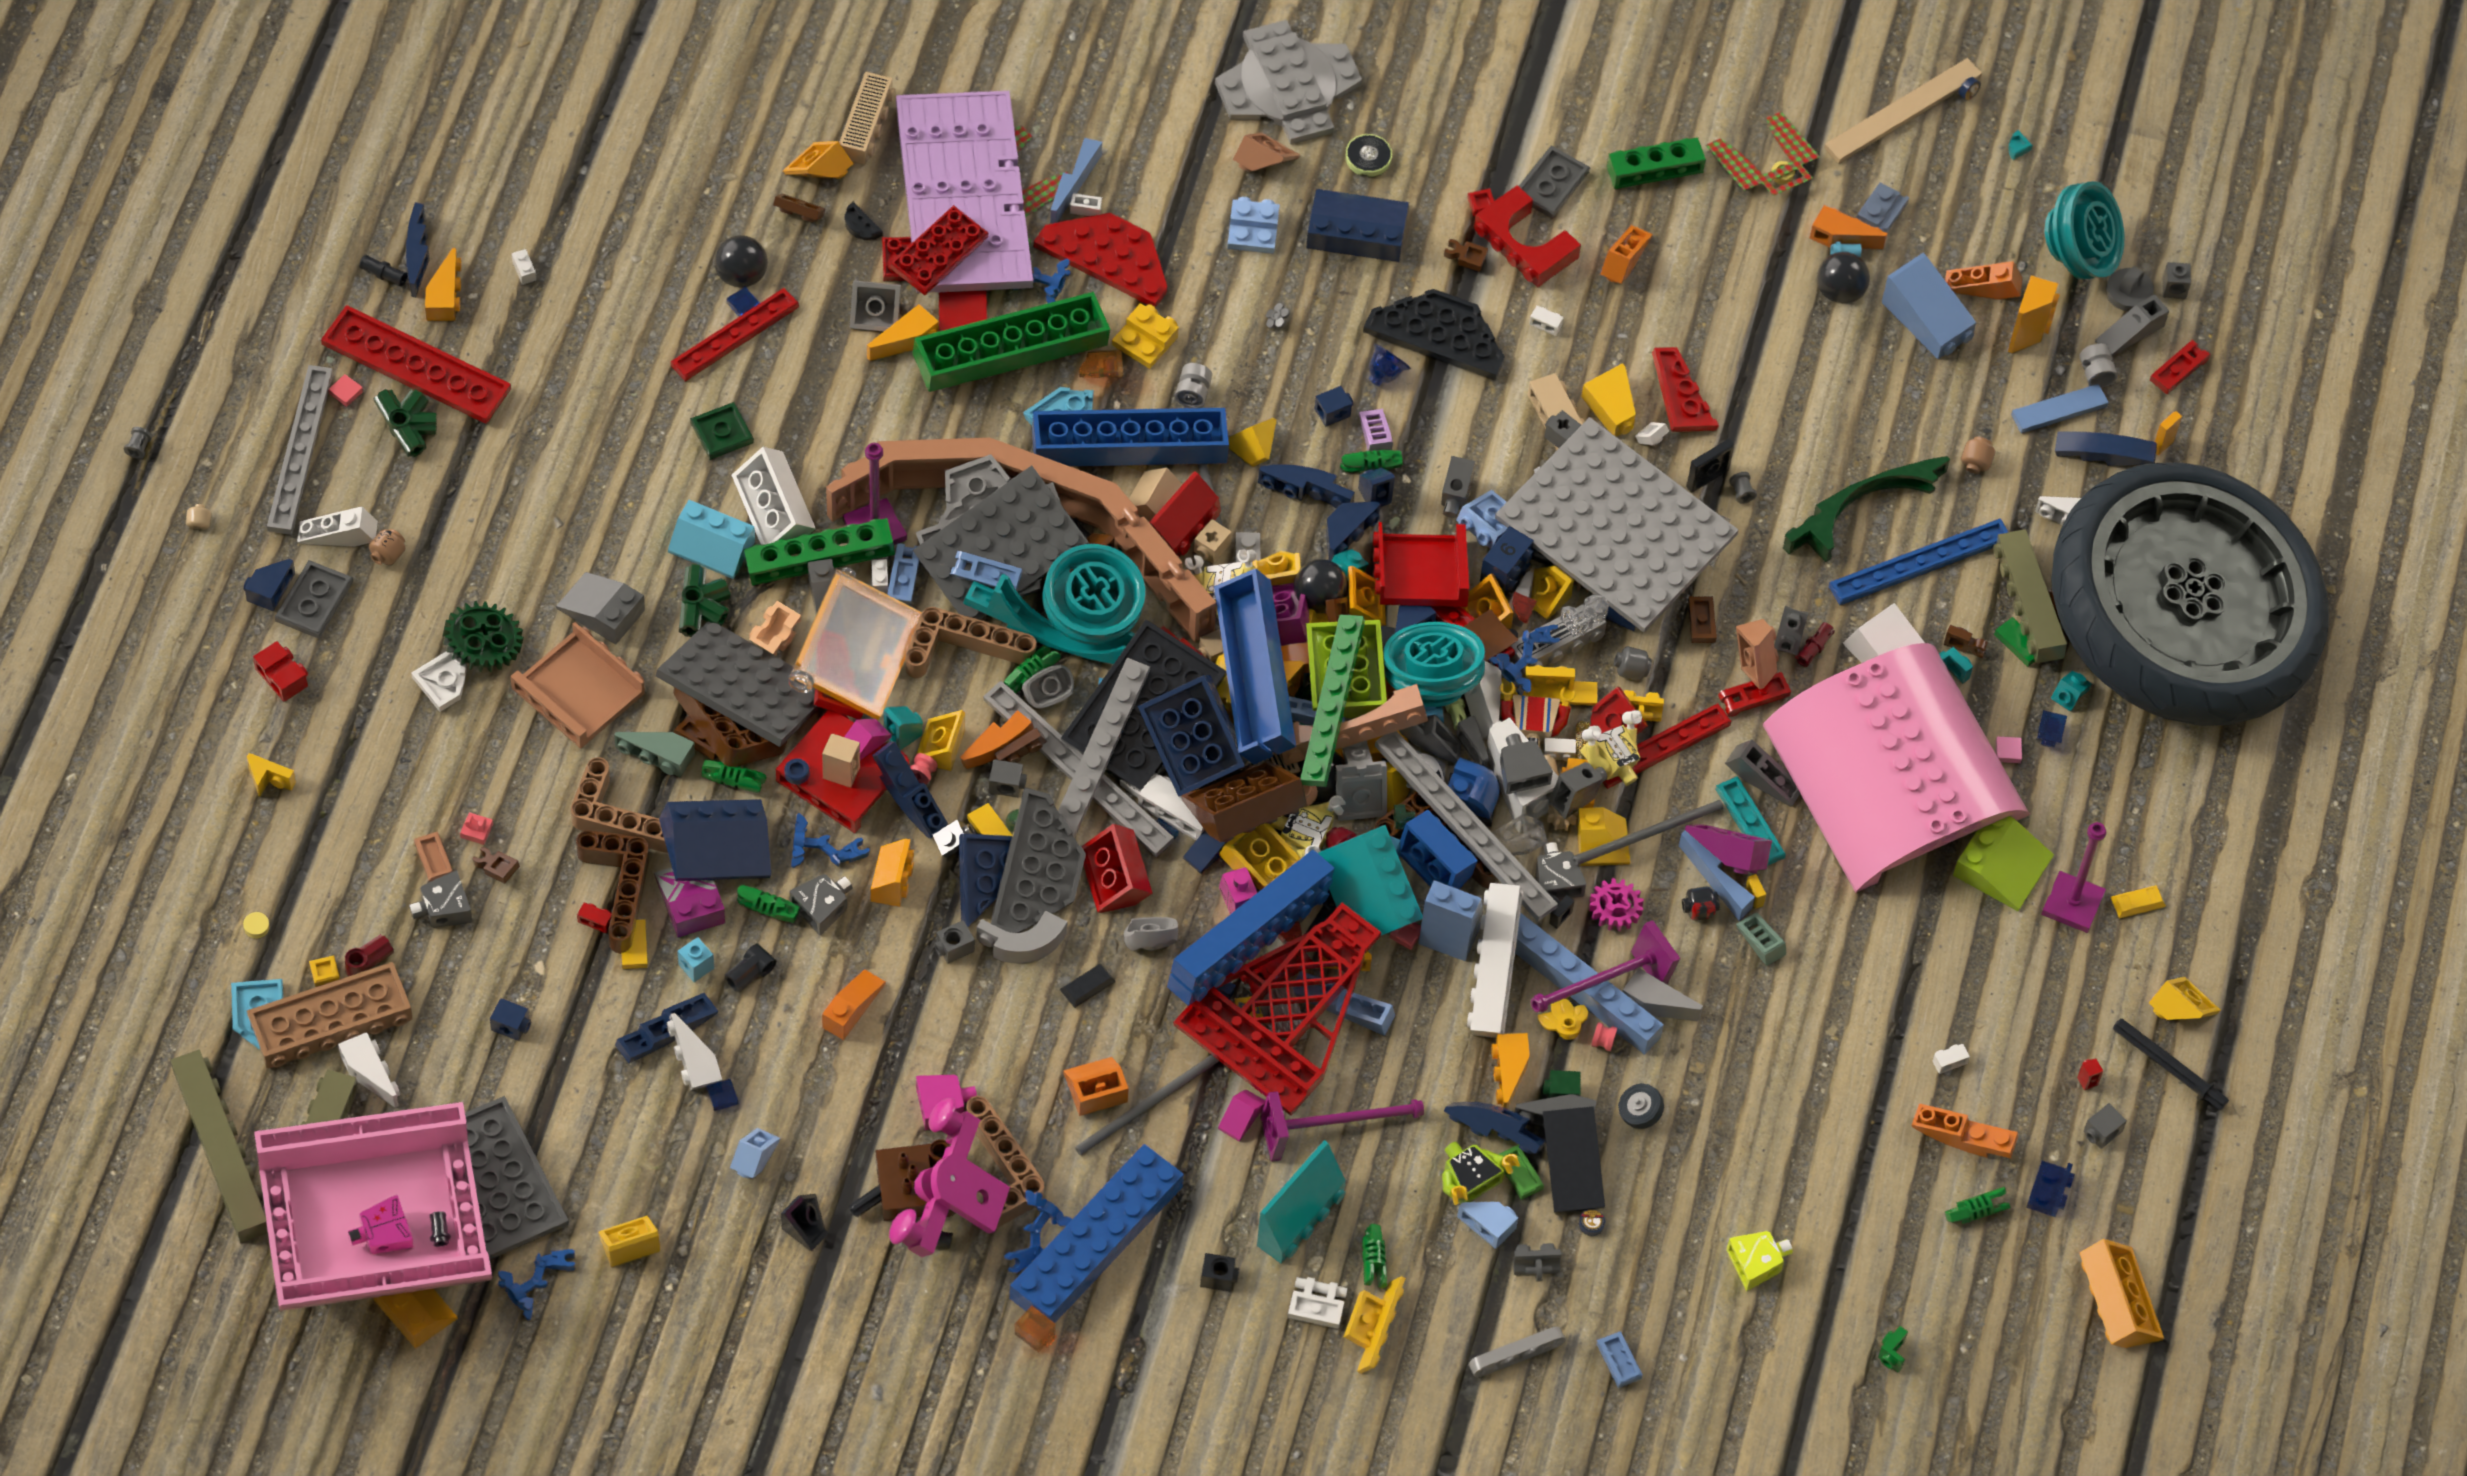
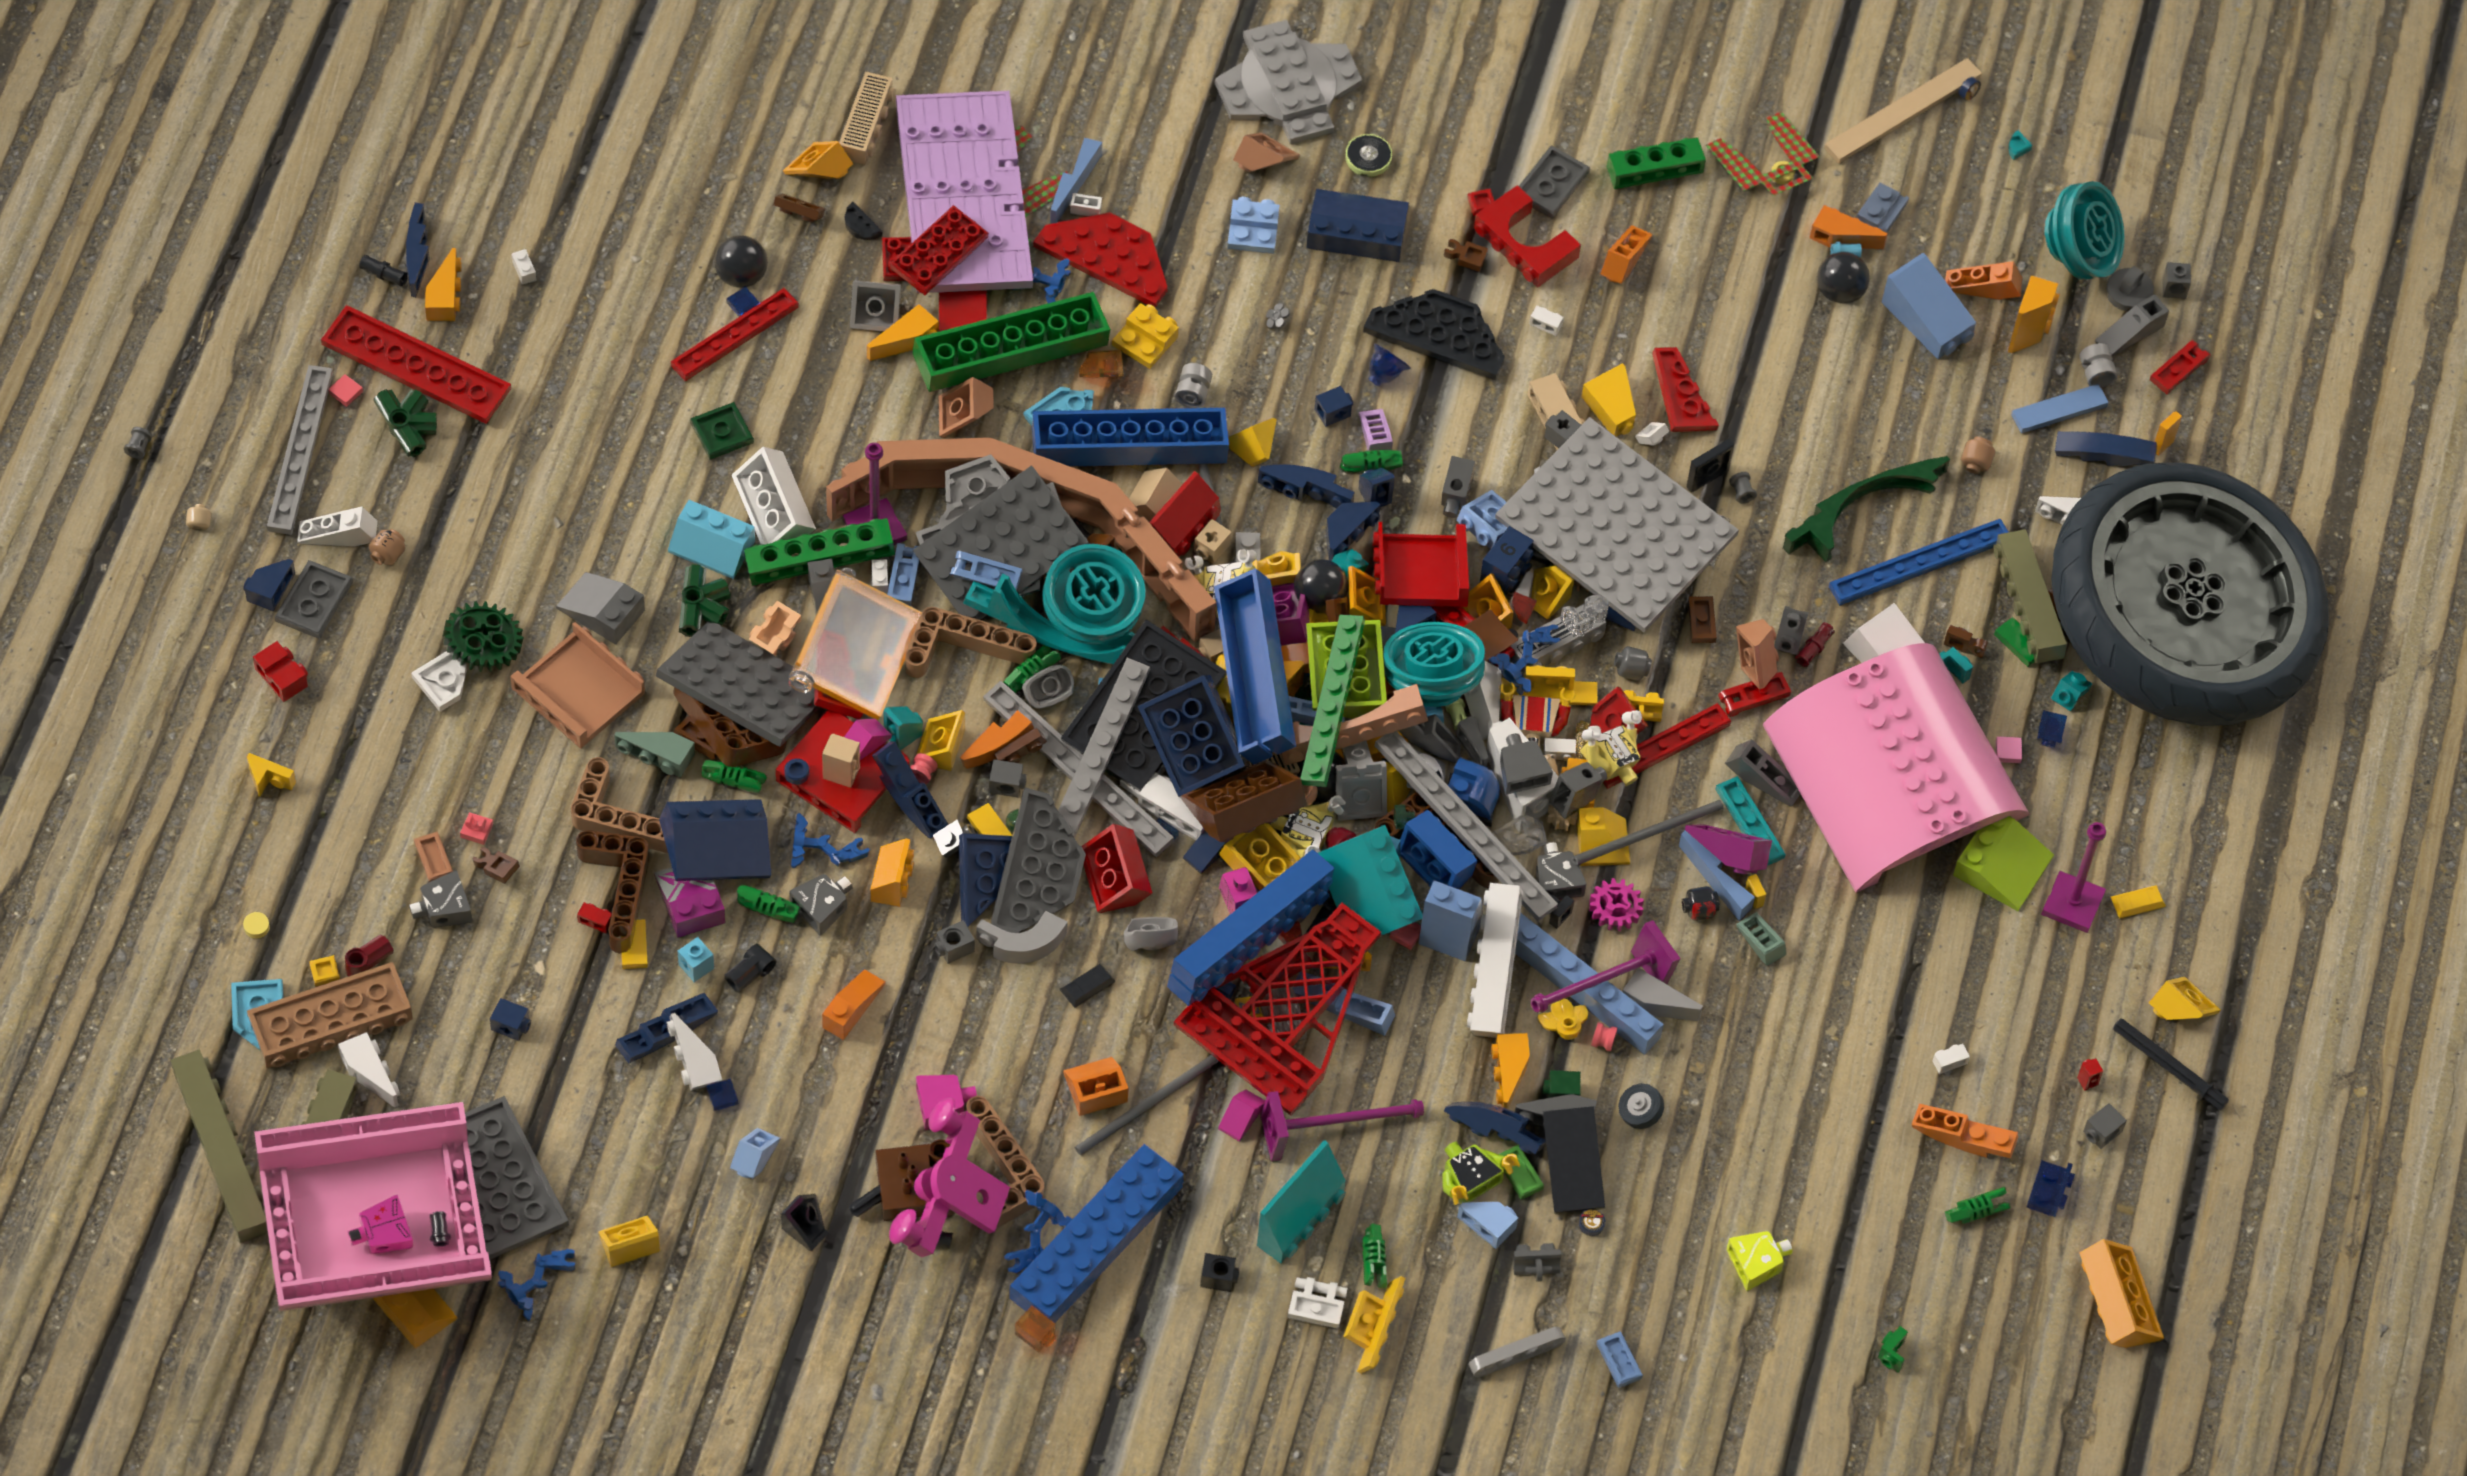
(963, 405): none -> nougat slope

